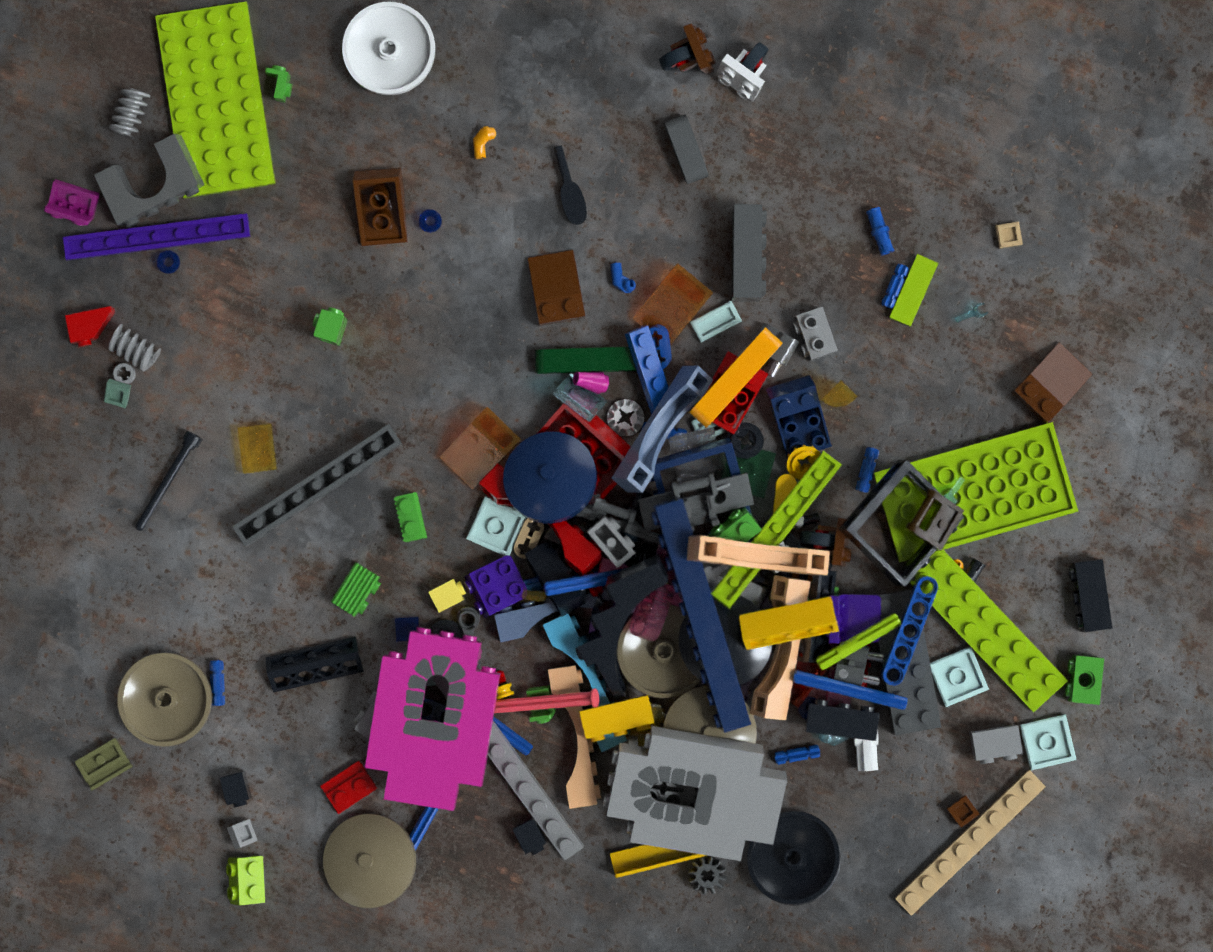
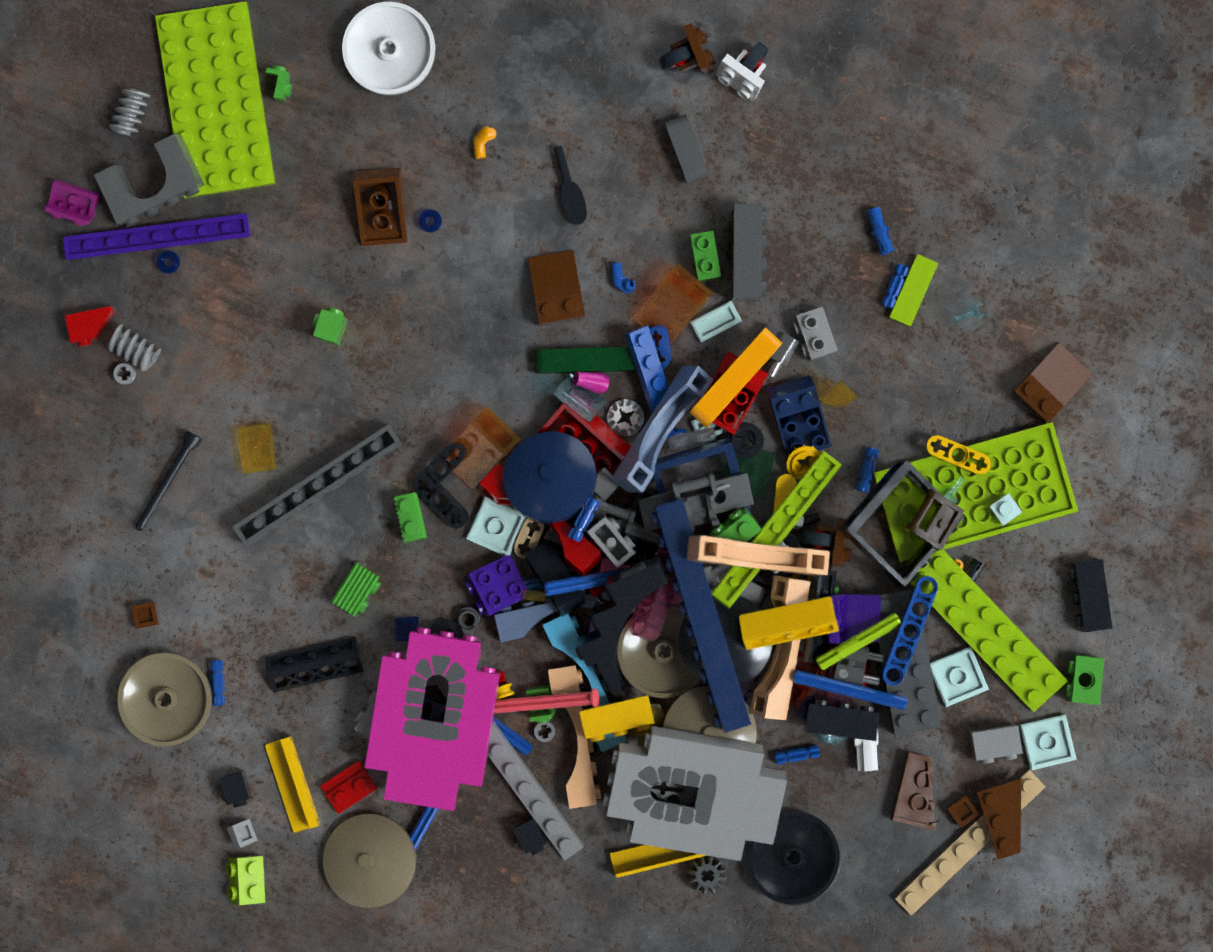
(103, 764): olive plate -> none
(117, 393): sand green tile -> none
(145, 615): none -> reddish brown plate
(292, 784): none -> yellow panel
(435, 482): none -> black beam
(447, 595): light yellow brick -> none
(550, 735): none -> light grey bush
(583, 519): none -> blue axle
(605, 484): none -> light grey tile
(705, 256): none -> bright green brick
(914, 794): none -> reddish brown wing
(944, 443): none -> yellow beam
(1003, 816): none -> reddish brown wing
(1005, 509): none -> light aqua plate
(1008, 235): tan tile -> none

